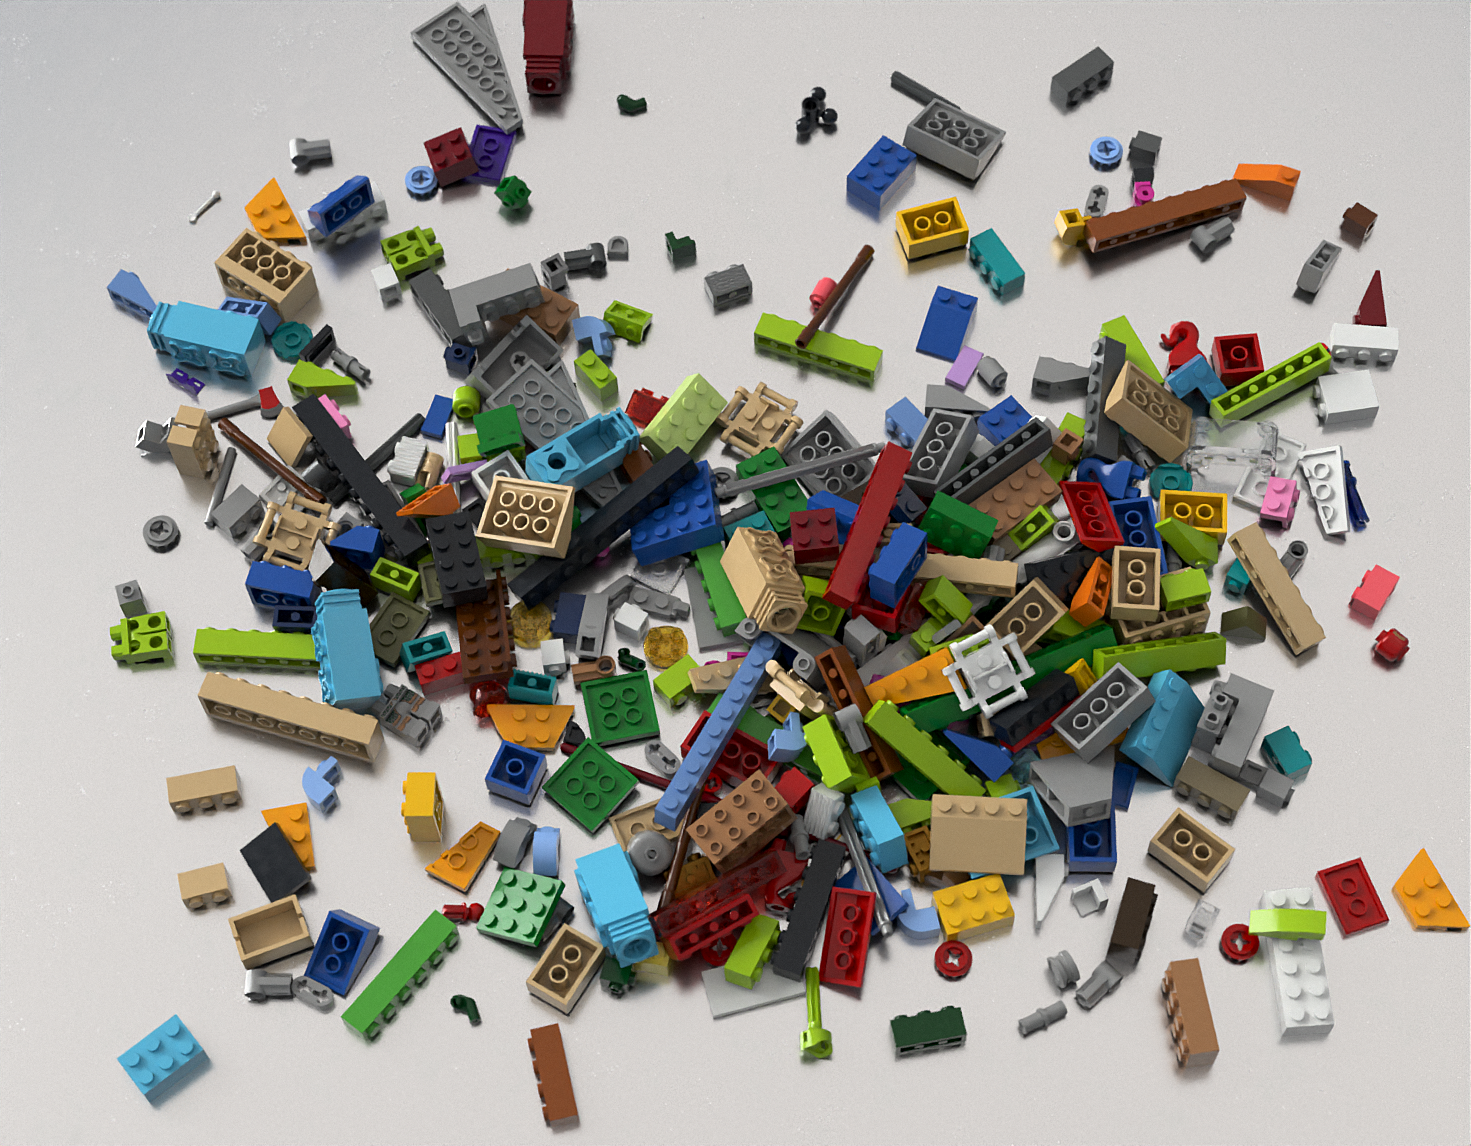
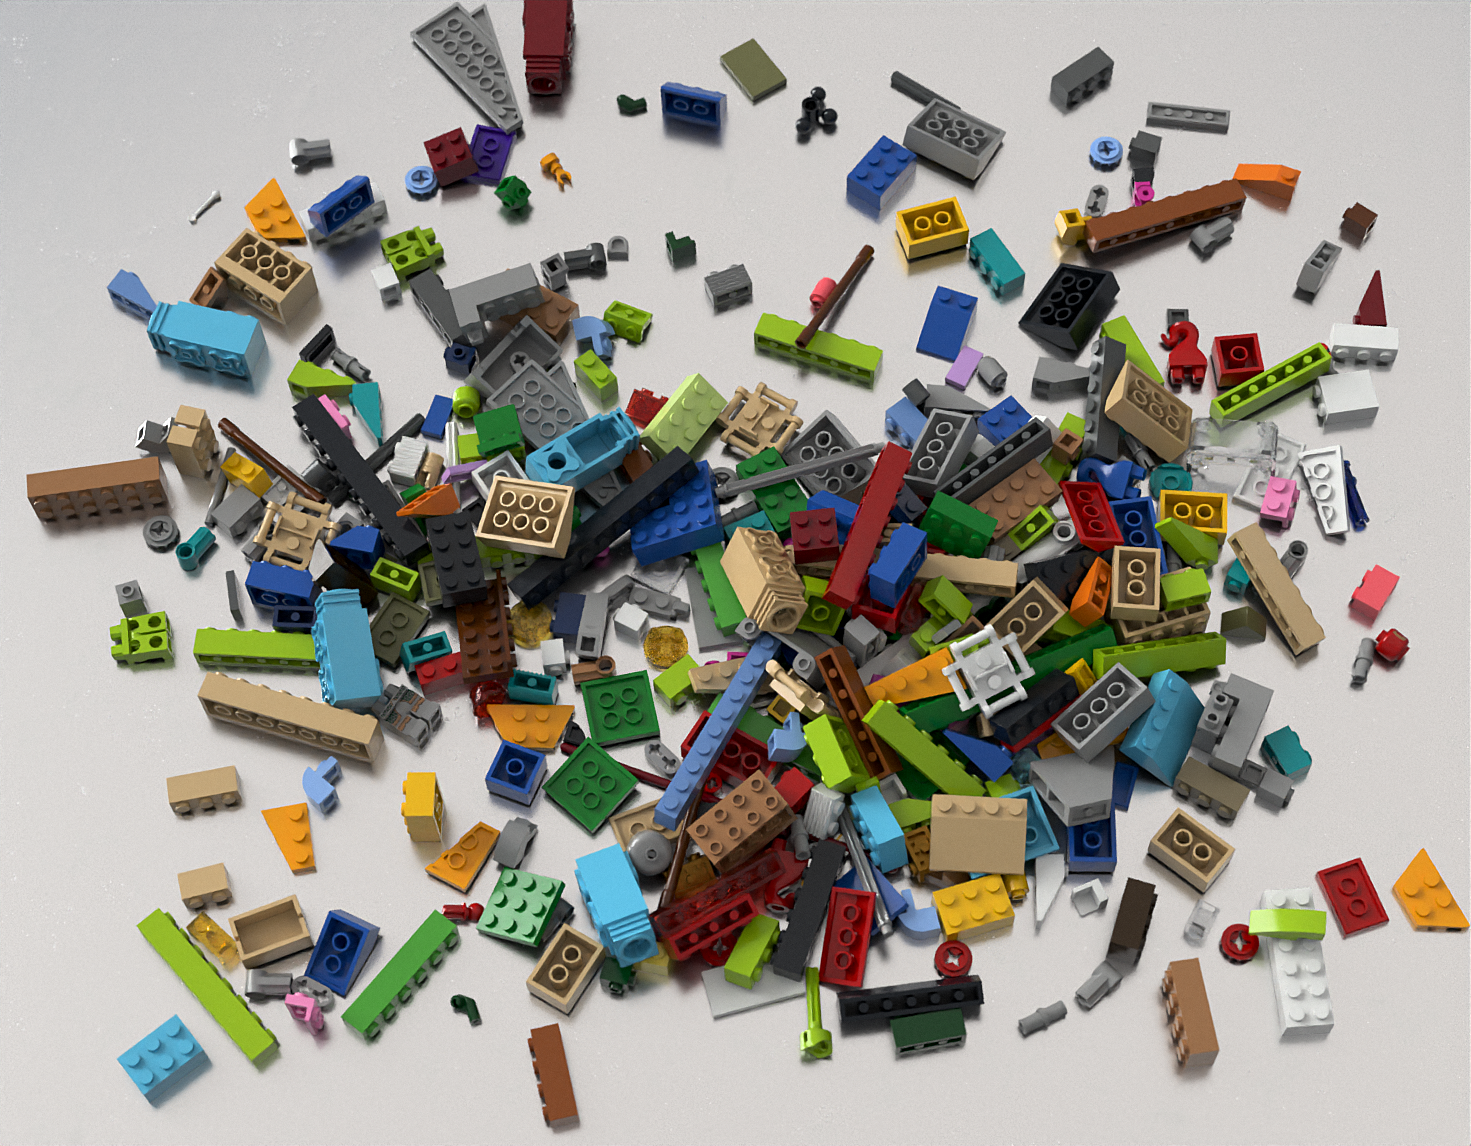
(97, 487): none -> medium nougat brick
(185, 382): dark purple piece -> none
(195, 547): none -> teal piece
(207, 987): none -> lime brick
(210, 287): none -> medium nougat slope
(212, 938): none -> clear yellow brick
(234, 595): none -> dark grey tile
(245, 472): none -> yellow brick
(261, 310): medium blue slope -> none
(266, 399): piece -> none
(275, 863): black tile -> none
(289, 437): tan tile -> none
(290, 340): teal tile -> none
(307, 1009): none -> bright pink bracket
(367, 404): none -> teal slope
(546, 851): light blue brick -> none
(551, 163): none -> light orange piece
(630, 660): dark green arm -> none
(693, 103): none -> blue slope
(753, 69): none -> olive tile
(850, 723): light grey piece -> none
(892, 789): none -> white panel
(910, 998): none -> black brick
(916, 392): none -> dark grey piece
(1016, 886): none -> yellow brick
(1063, 968): light grey wheel -> none
(1070, 304): none -> black slope
(1176, 315): none -> dark grey tile
(1188, 116): none -> light grey tile
(1196, 374): dark azure brick -> none
(1364, 660): none -> light grey pin

